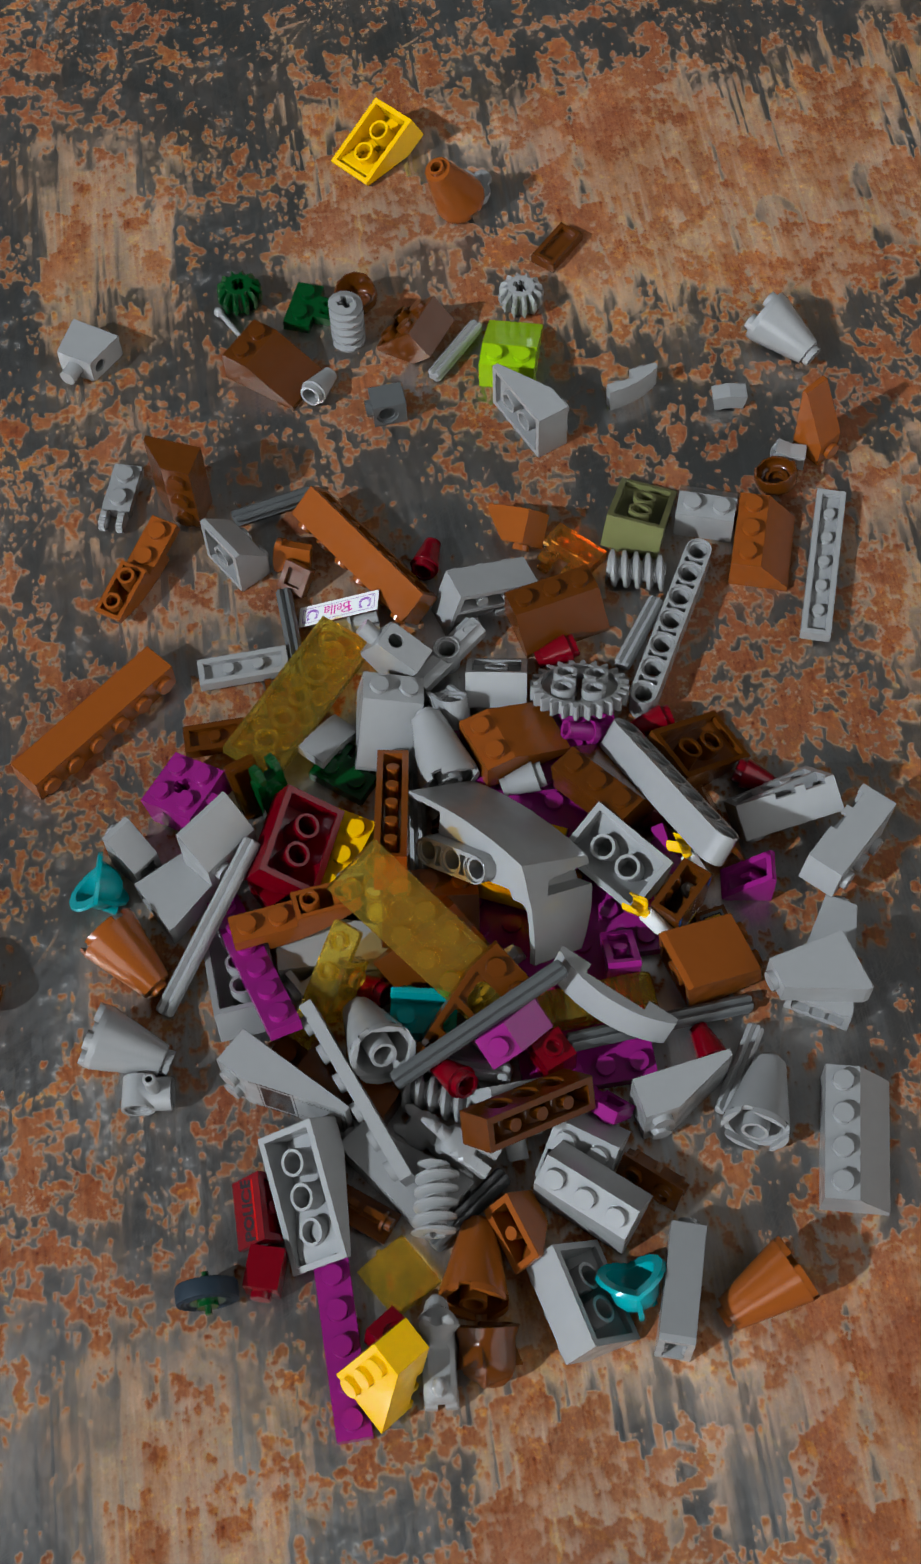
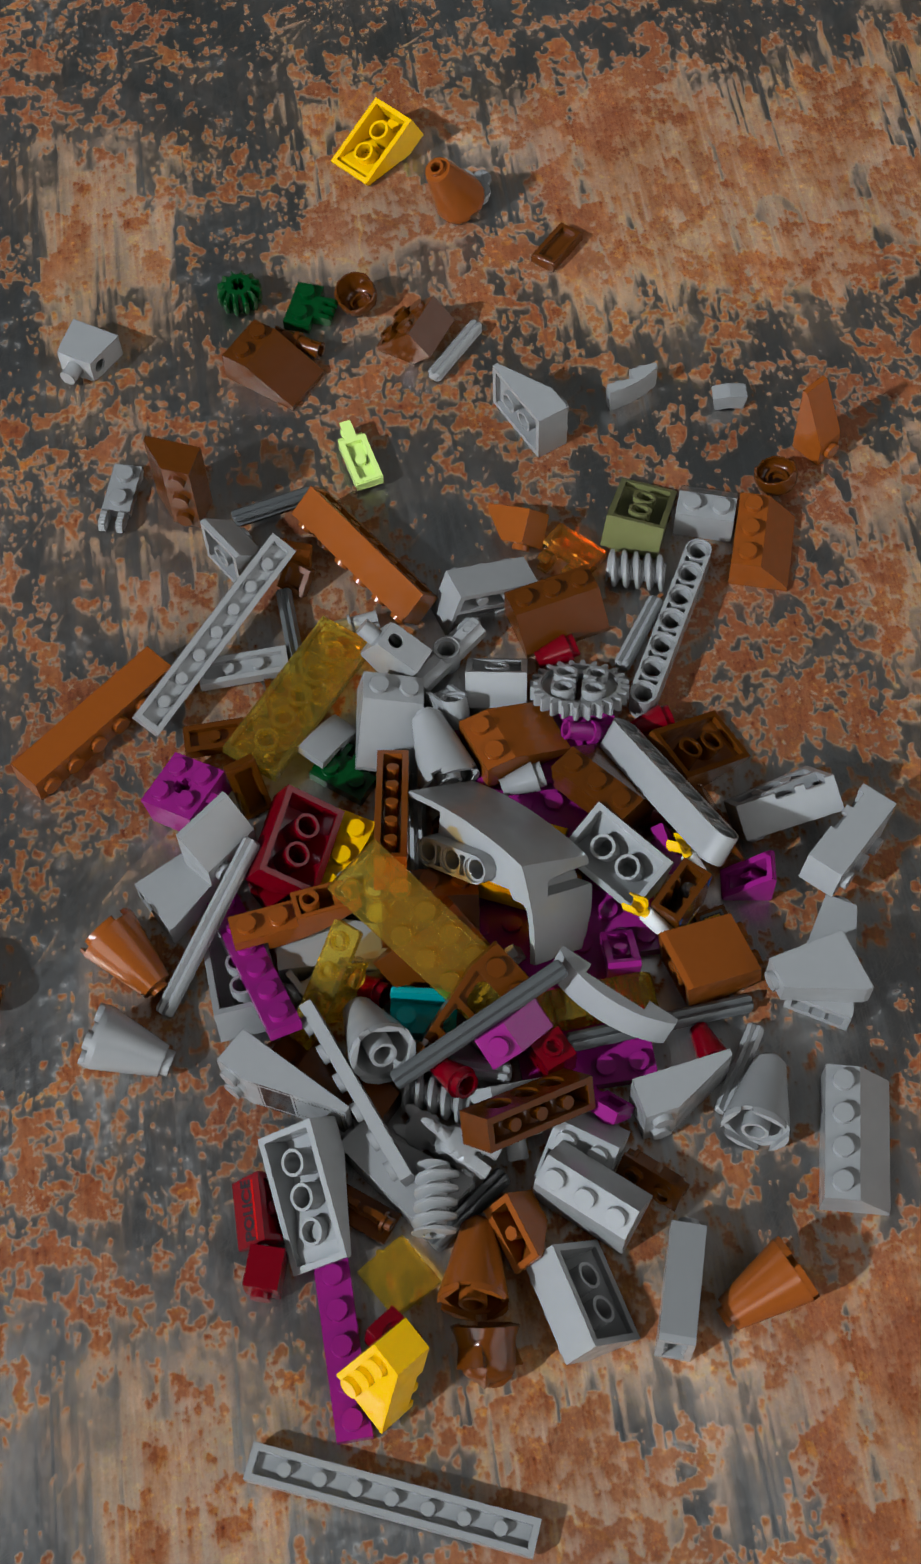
(100, 890): teal helmet -> none
(130, 851): light grey slope -> none
(140, 572): dark orange slope -> none
(147, 1093): light grey piece -> none
(206, 1293): black wheel -> none
(213, 635): none -> light grey plate
(219, 312): light grey hinge -> none
(267, 783): dark green hinge -> none
(306, 345): none -> reddish brown pin
(318, 386): light grey cone -> none
(339, 608): white sticker -> none
(347, 321): light grey piece -> none
(359, 457): none -> yellowish green hinge
(386, 404): dark grey brick -> none
(393, 1500): none -> light grey plate
(426, 561): dark red cone -> none
(440, 1369): light grey animal -> none
(510, 345): lime slope -> none
(520, 295): light grey gear -> none
(633, 1284): teal helmet -> none
(750, 774): dark red cone -> none
(782, 330): light grey cone -> none
(790, 451): light grey piece -> none
(823, 565): light grey plate -> none

